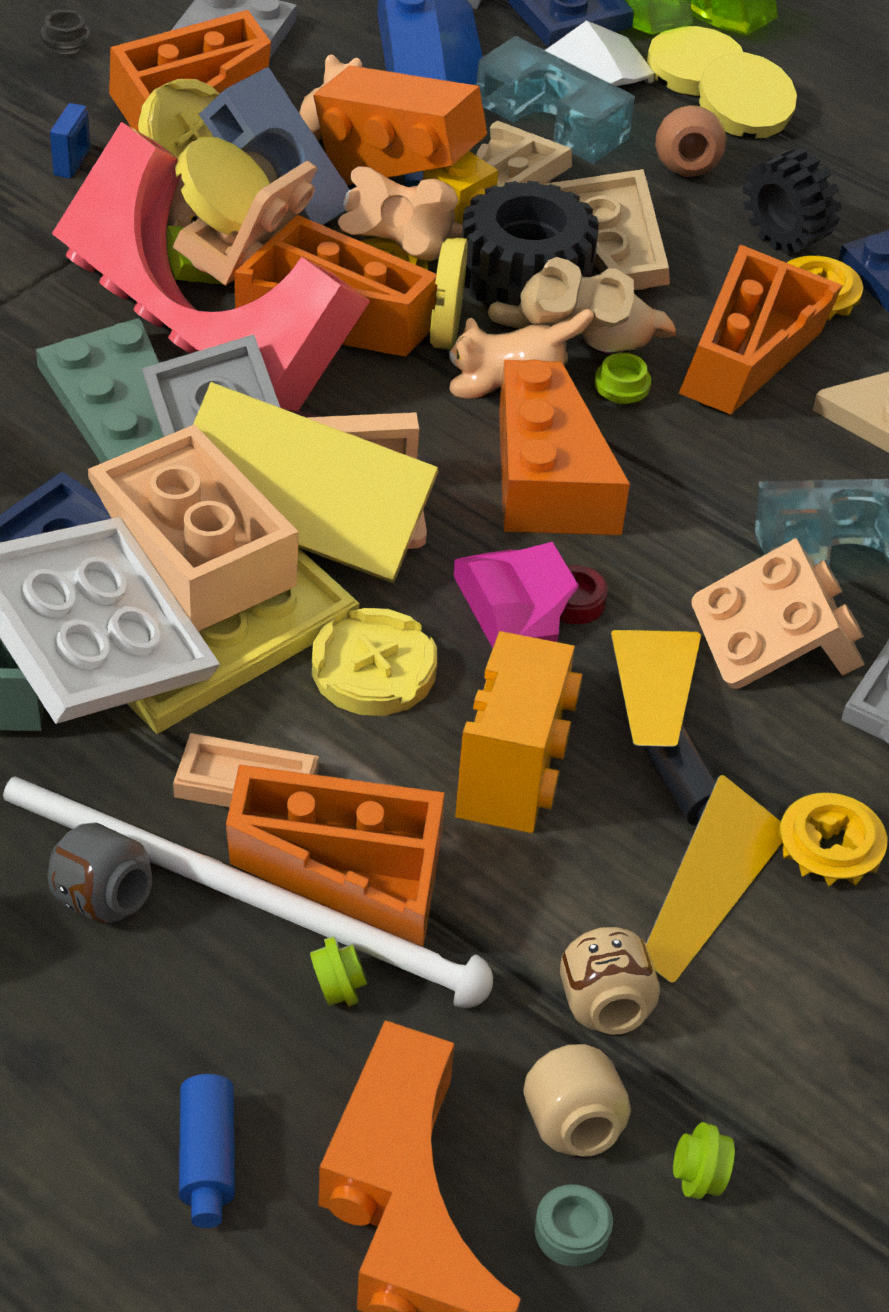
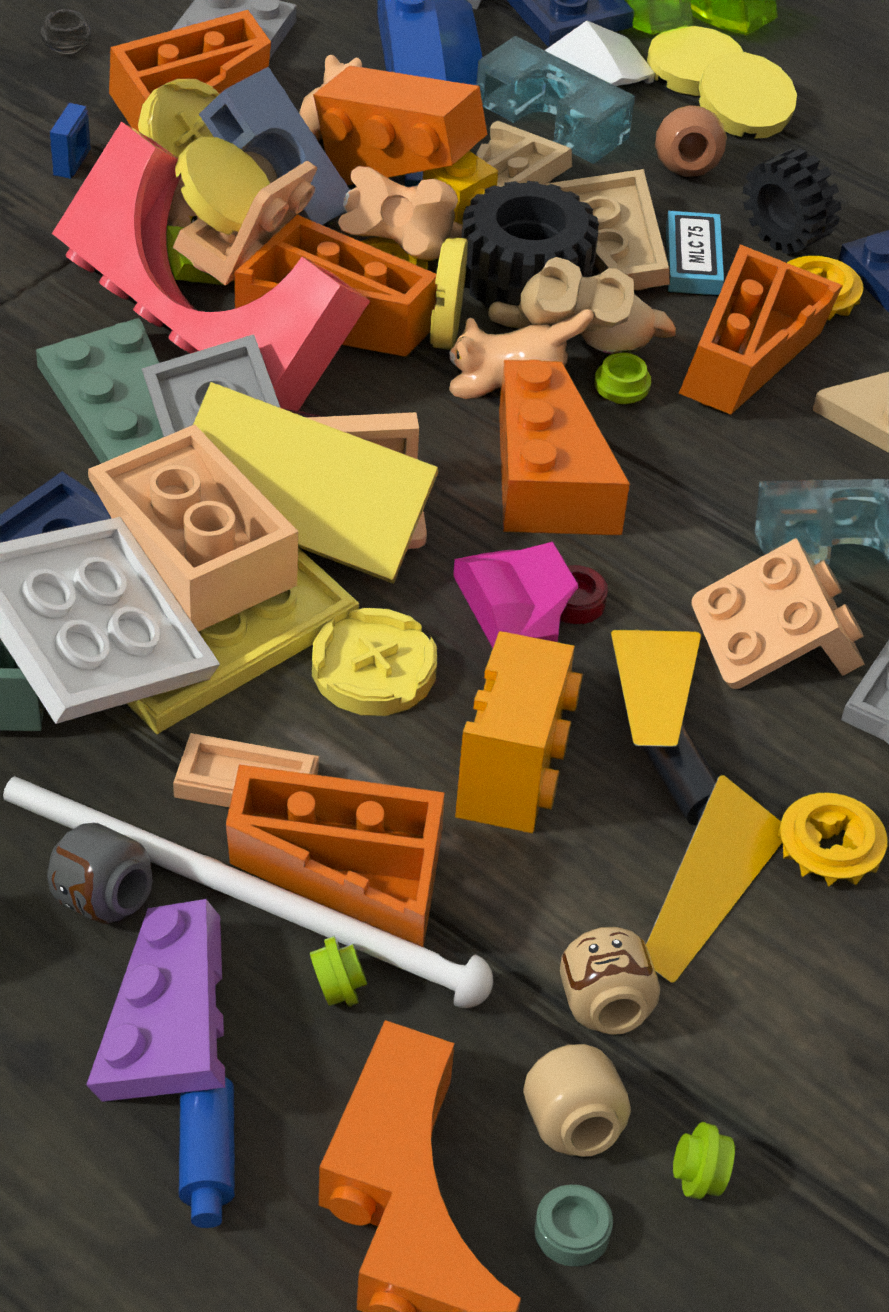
(166, 1009): none -> medium lavender wing
(694, 253): none -> tile

